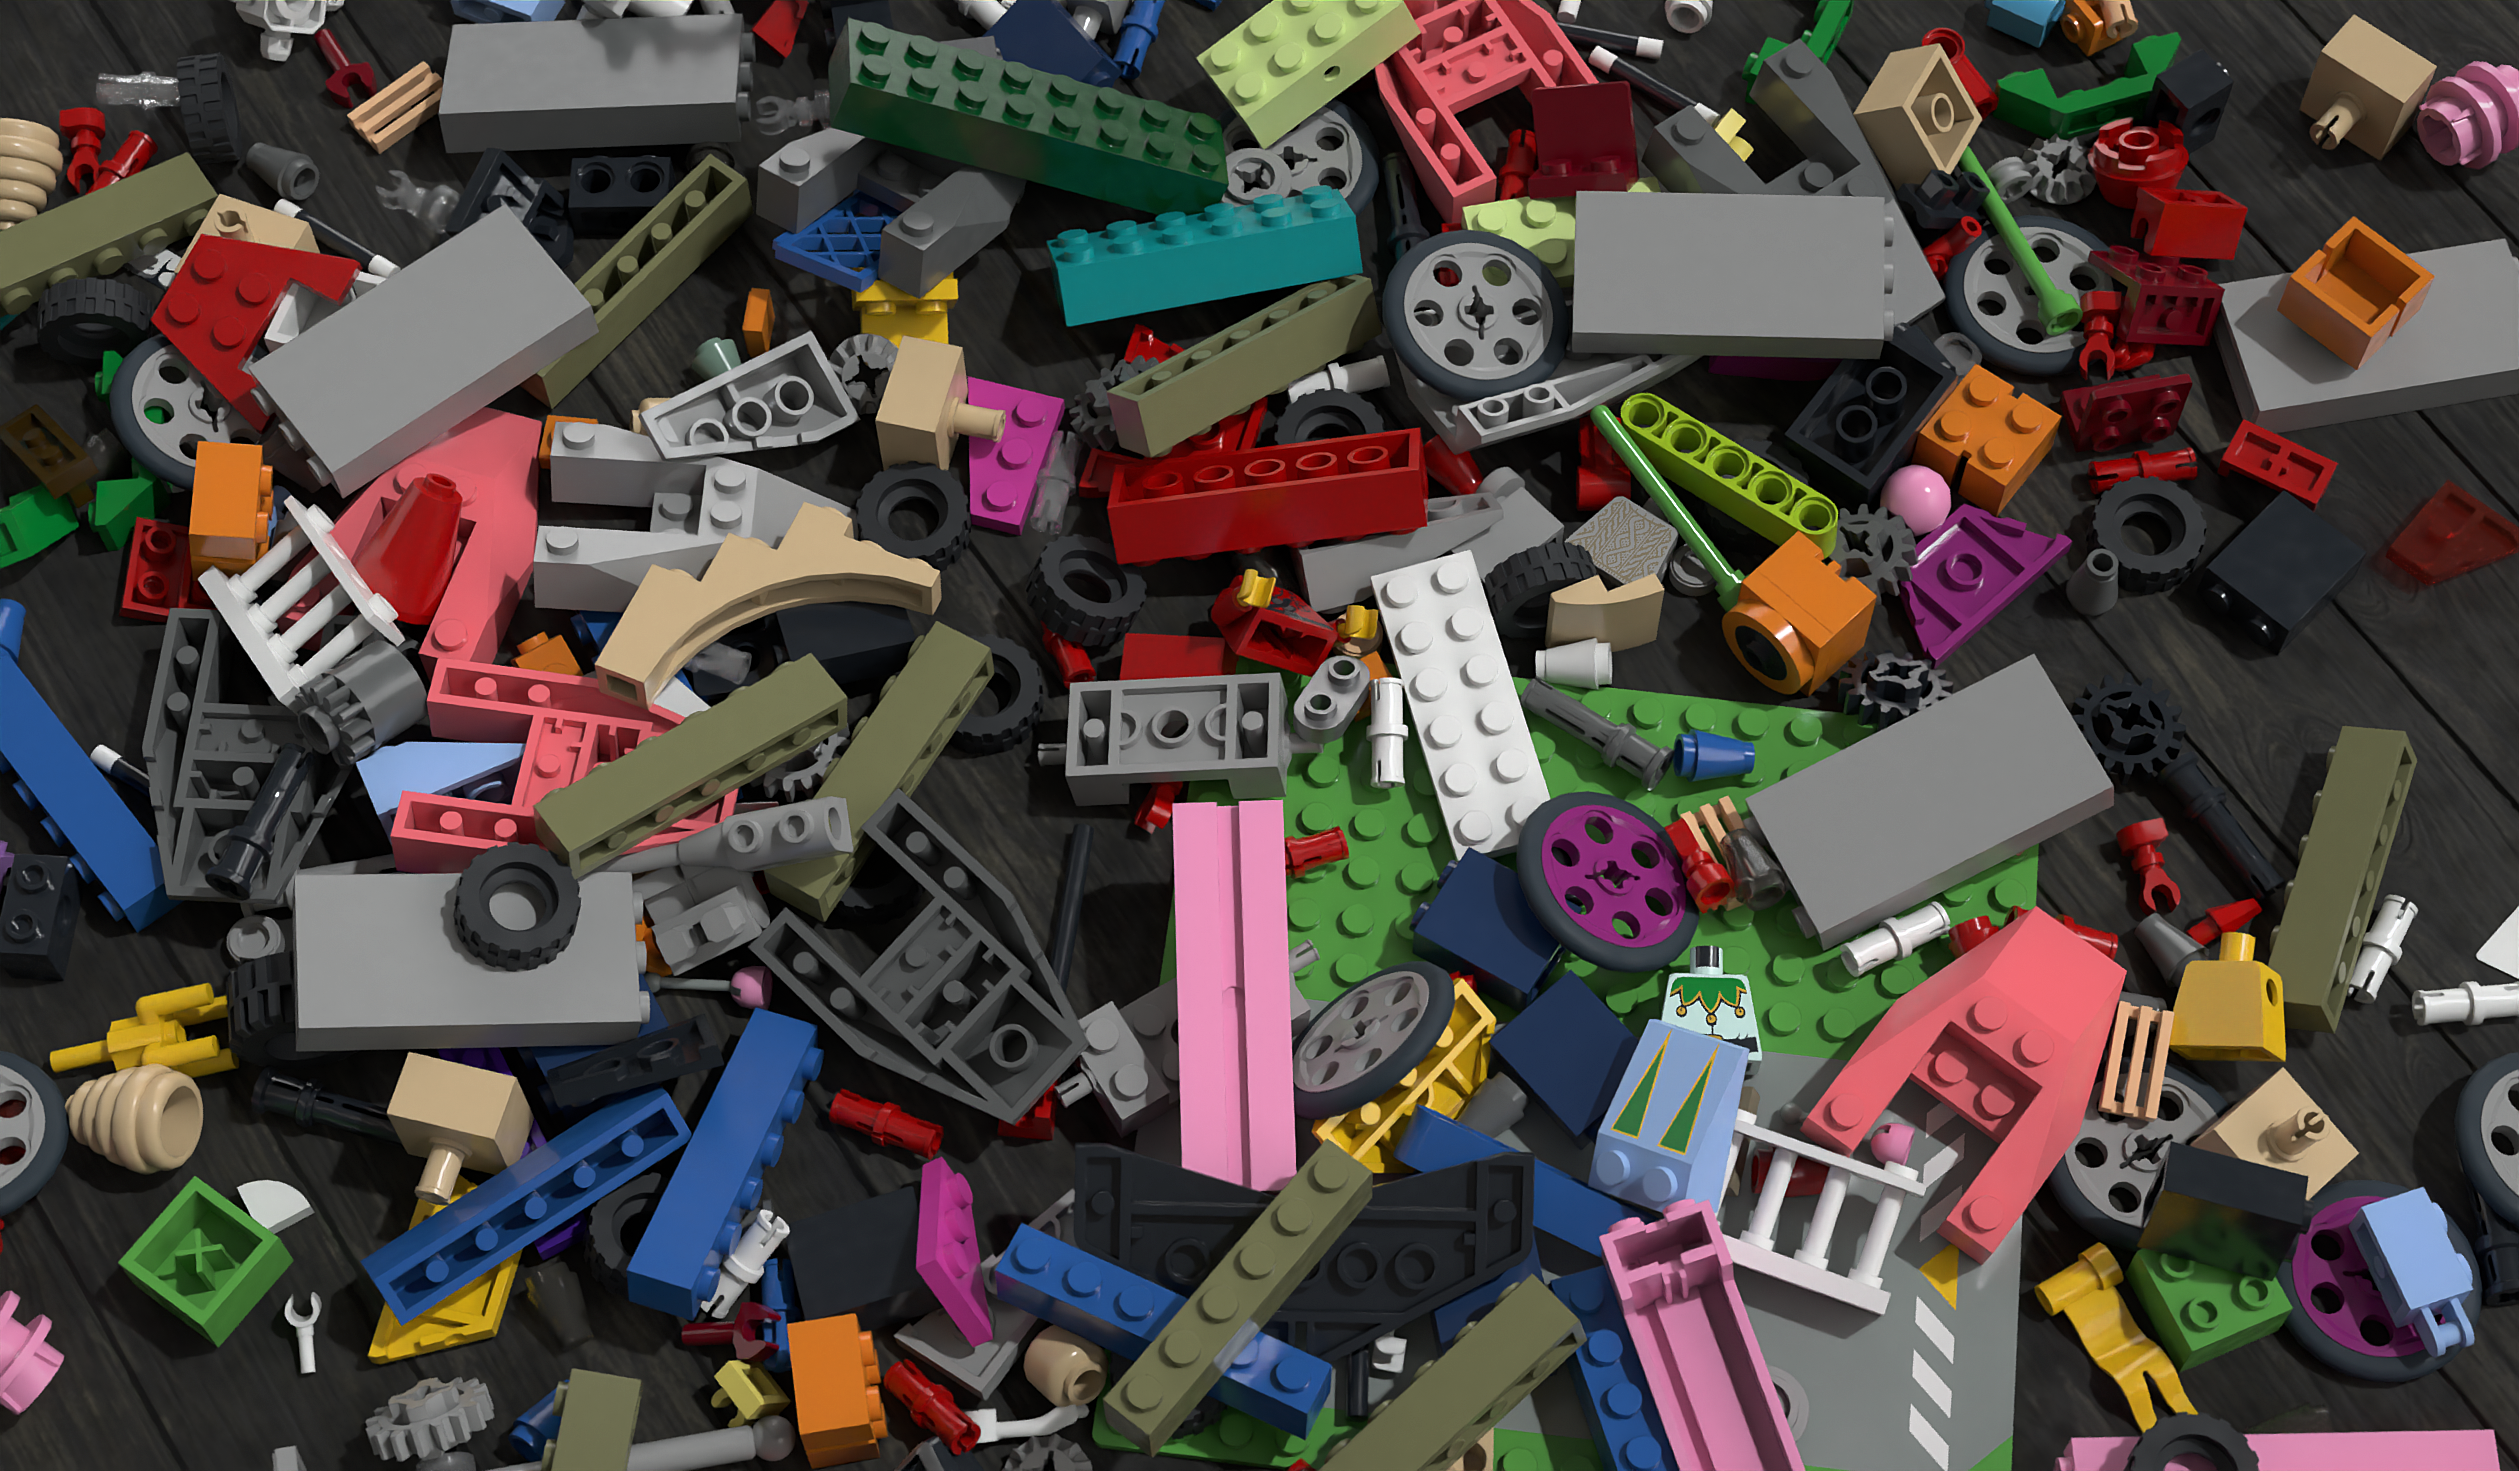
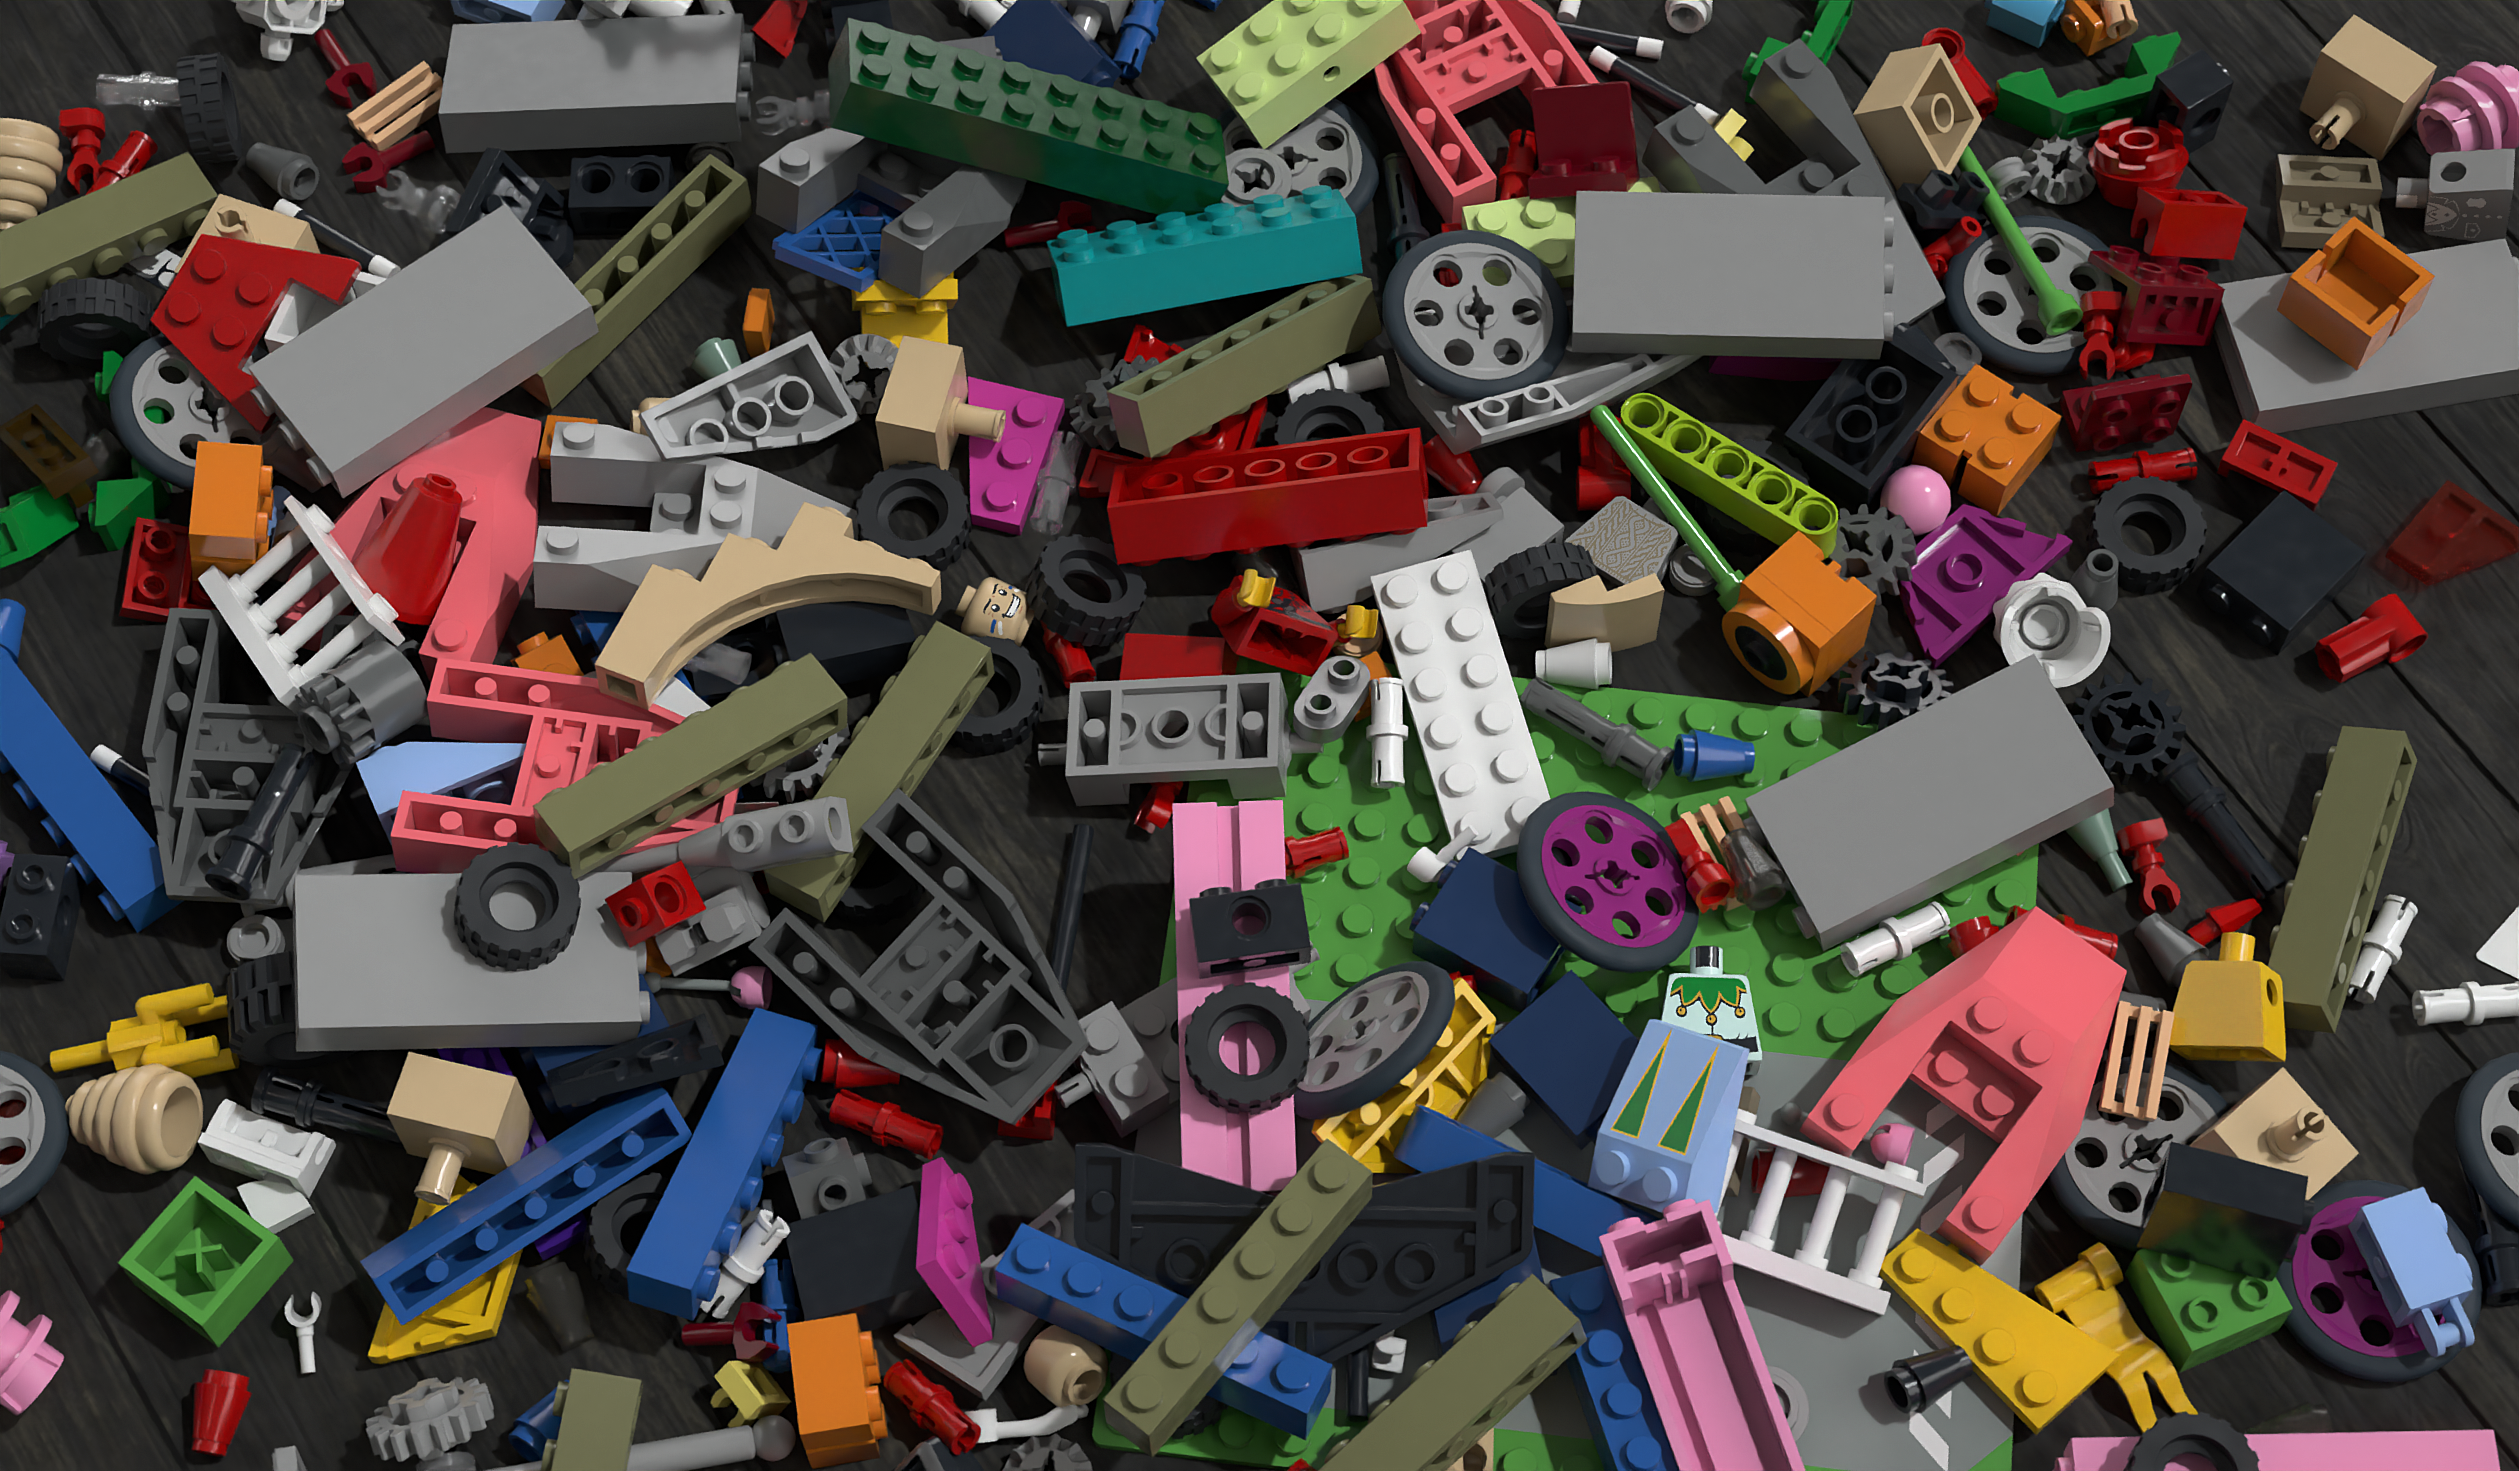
(218, 1410): none -> red cone
(265, 1148): none -> white hinge
(381, 161): none -> dark red bar
(655, 903): none -> red brick
(826, 1176): none -> dark grey brick
(848, 1069): none -> red cone
(995, 611): none -> tan head
(1069, 214): none -> dark red bar
(1226, 951): none -> black brick
(1254, 1005): none -> black tyre
(1429, 866): none -> white hand
(1925, 1378): none -> black cone
(2013, 1342): none -> yellow wing
(2055, 625): none -> white hat
(2099, 843): none -> sand green cone
(2322, 195): none -> dark tan slope
(2380, 633): none -> red piece
(2464, 194): none -> light grey torso

